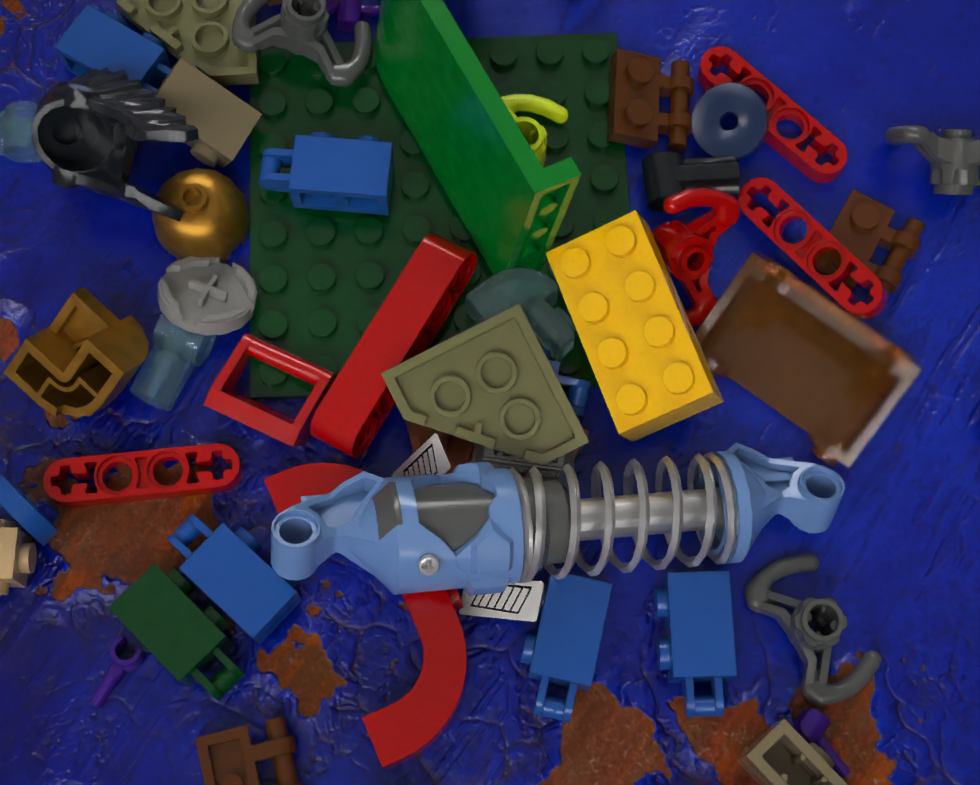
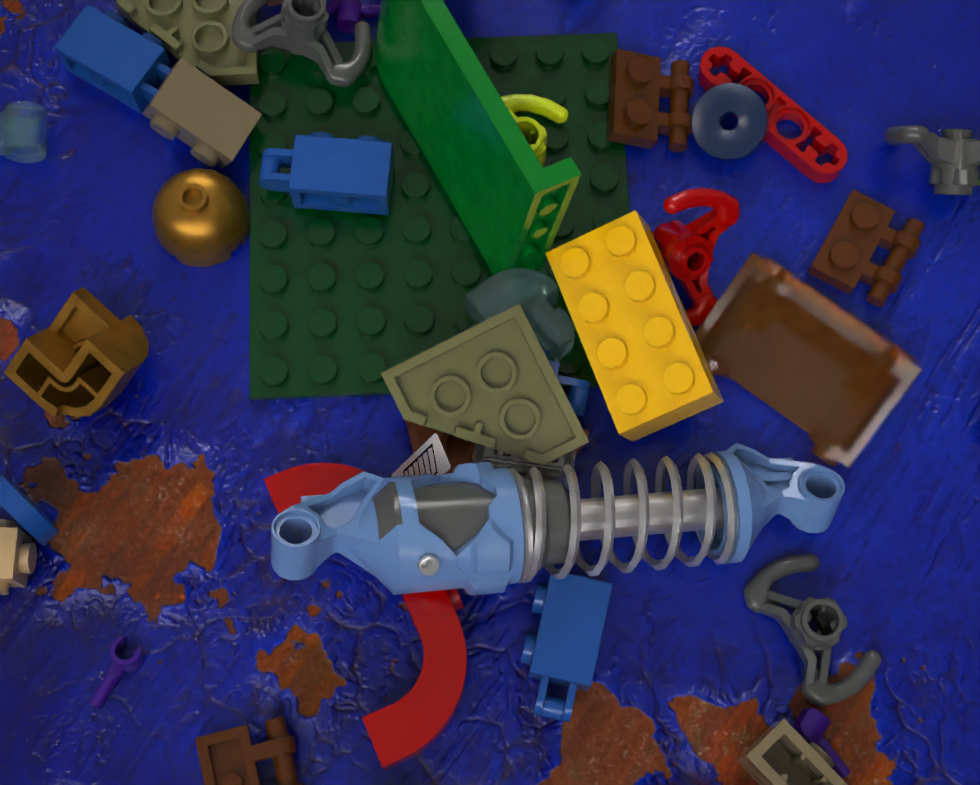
(91, 132): black piece -> none
(143, 468): red beam -> none
(170, 363): clear light blue piece -> none
(177, 630): dark green brick -> none
(207, 295): light grey tile -> none
(236, 577): blue brick -> none
(259, 416): red tile -> none
(400, 330): red beam -> none
(517, 602): white sticker -> none
(670, 173): black piece -> none
(697, 636): blue brick -> none
(811, 247): red beam -> none

